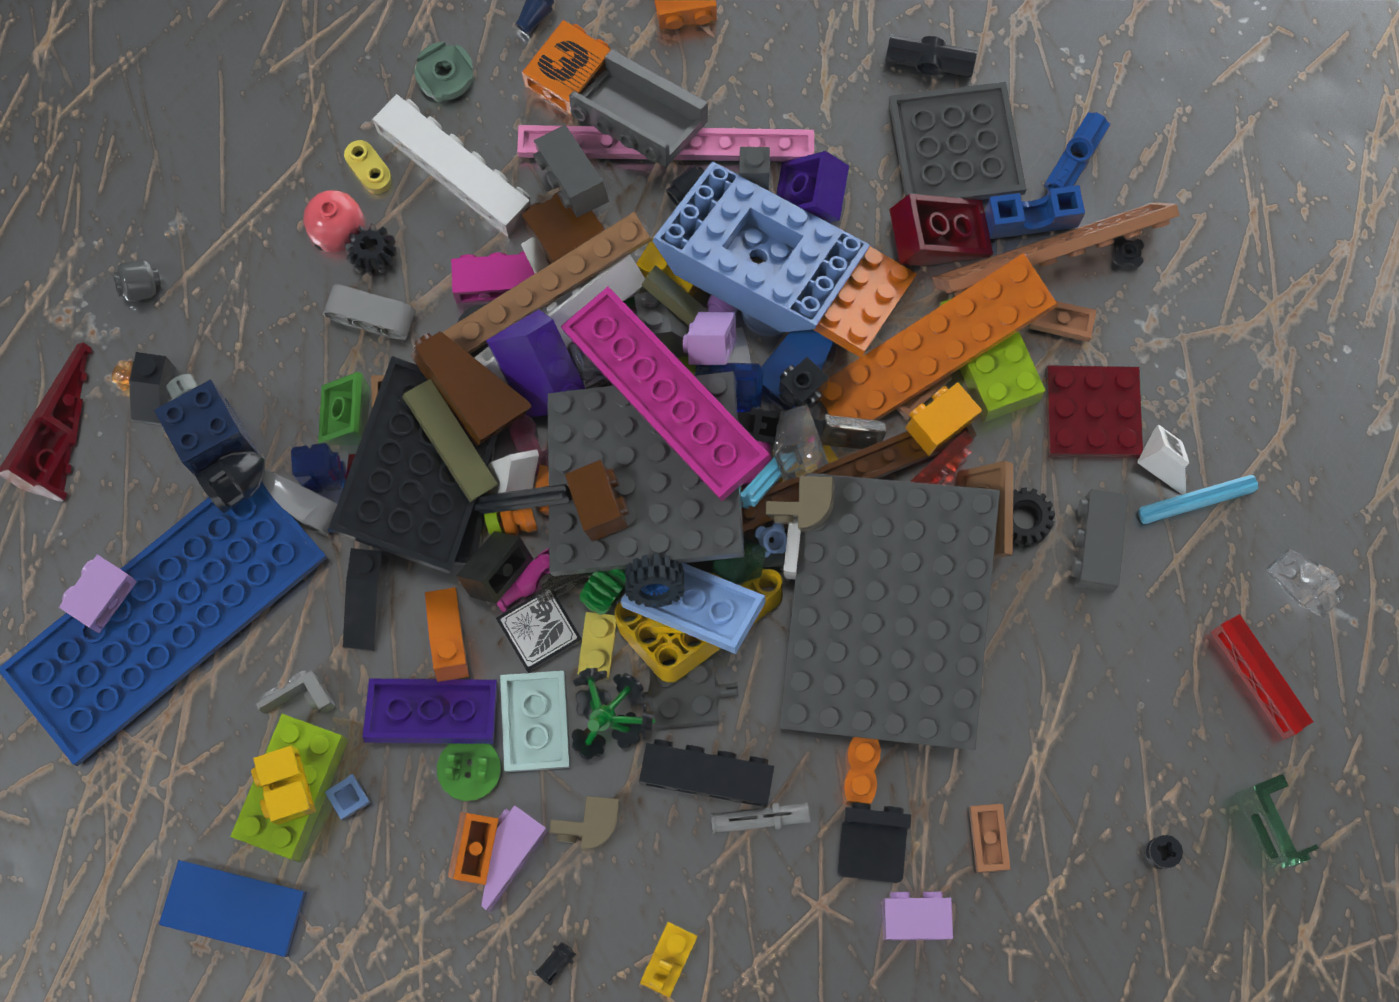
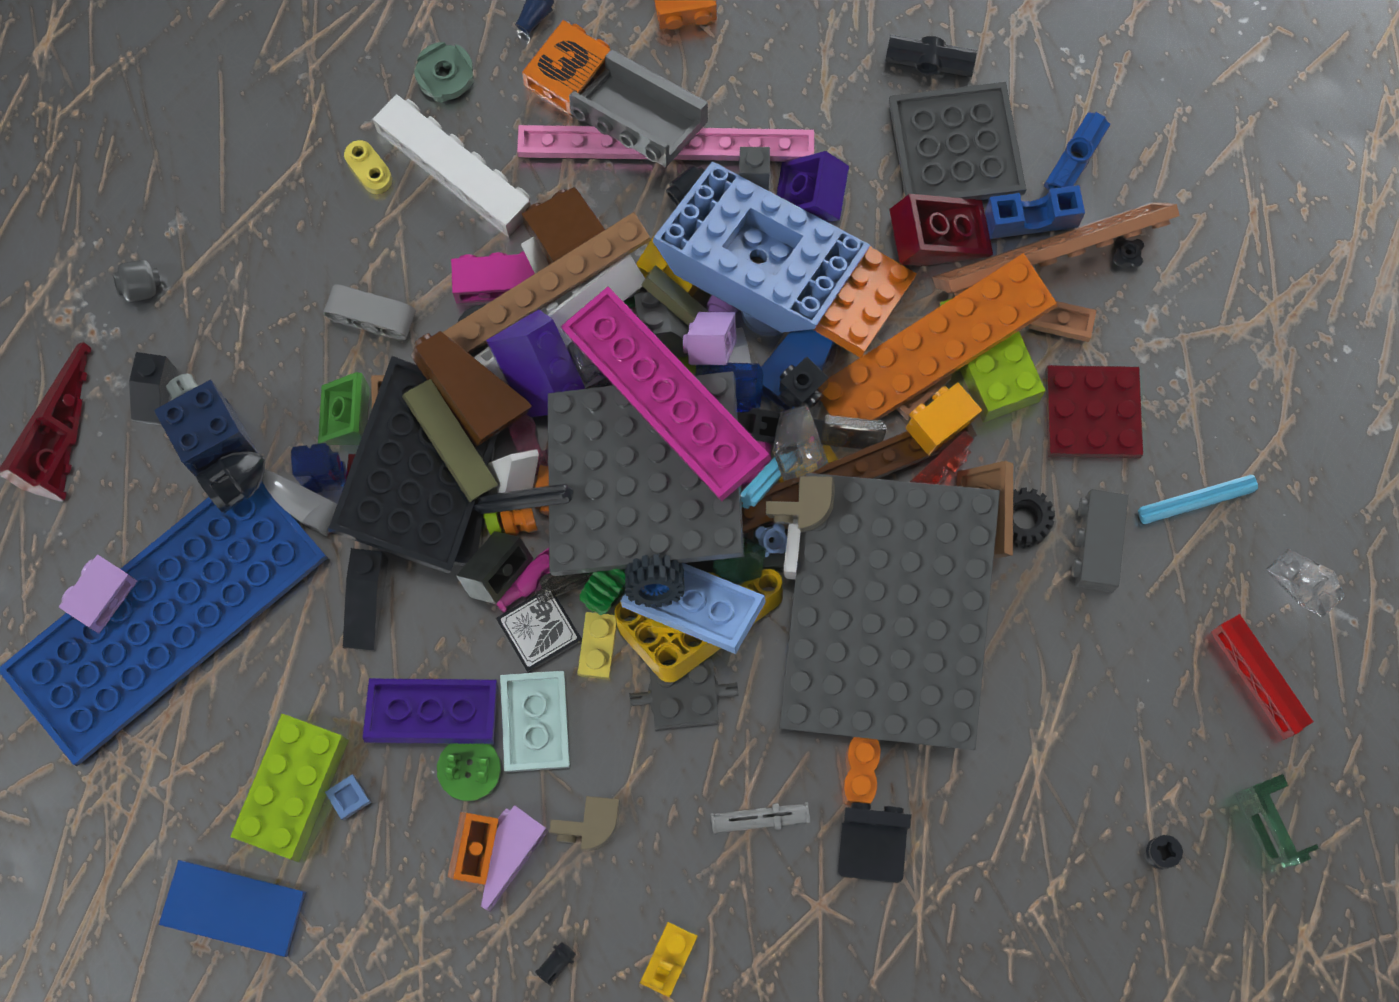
(121, 374): clear orange plate -> none
(283, 784): yellow piece -> none
(316, 694): light grey bracket -> none
(331, 219): coral cylinder -> none
(371, 238): black gear -> none
(446, 635): orange slope -> none
(570, 171): dark grey brick -> none
(597, 500): reddish brown brick -> none
(602, 716): black plant -> none
(706, 774): black brick -> none
(917, 917): lavender brick -> none
(989, 838): nougat plate -> none
(1166, 458): white slope -> none

